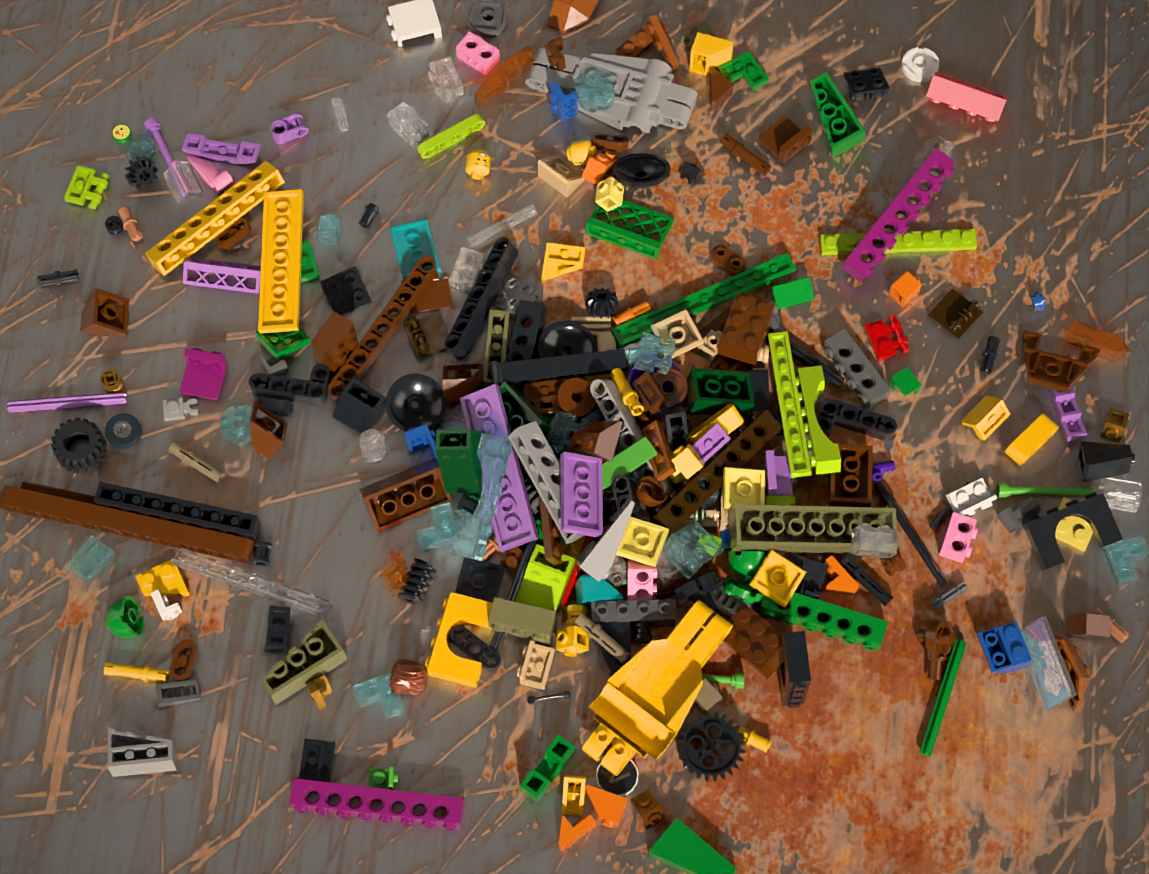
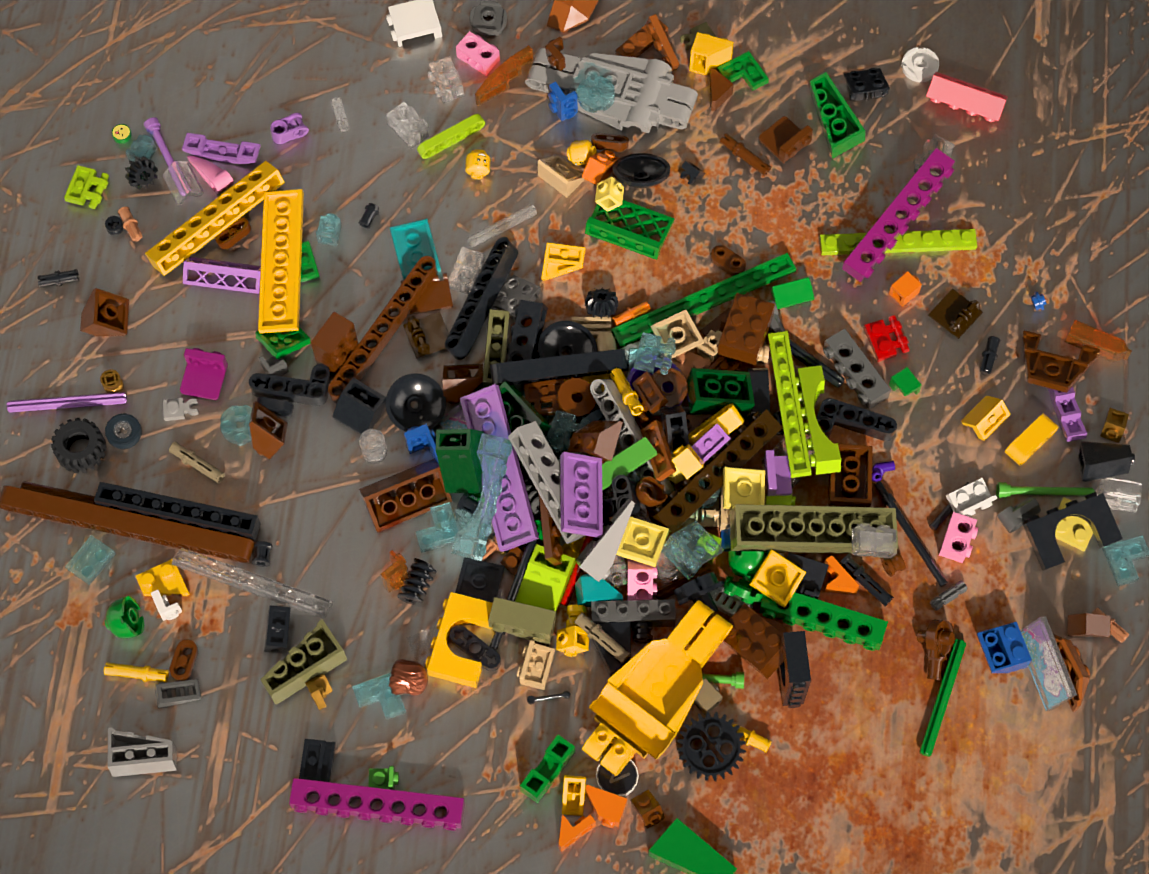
(345, 291): black hinge -> none

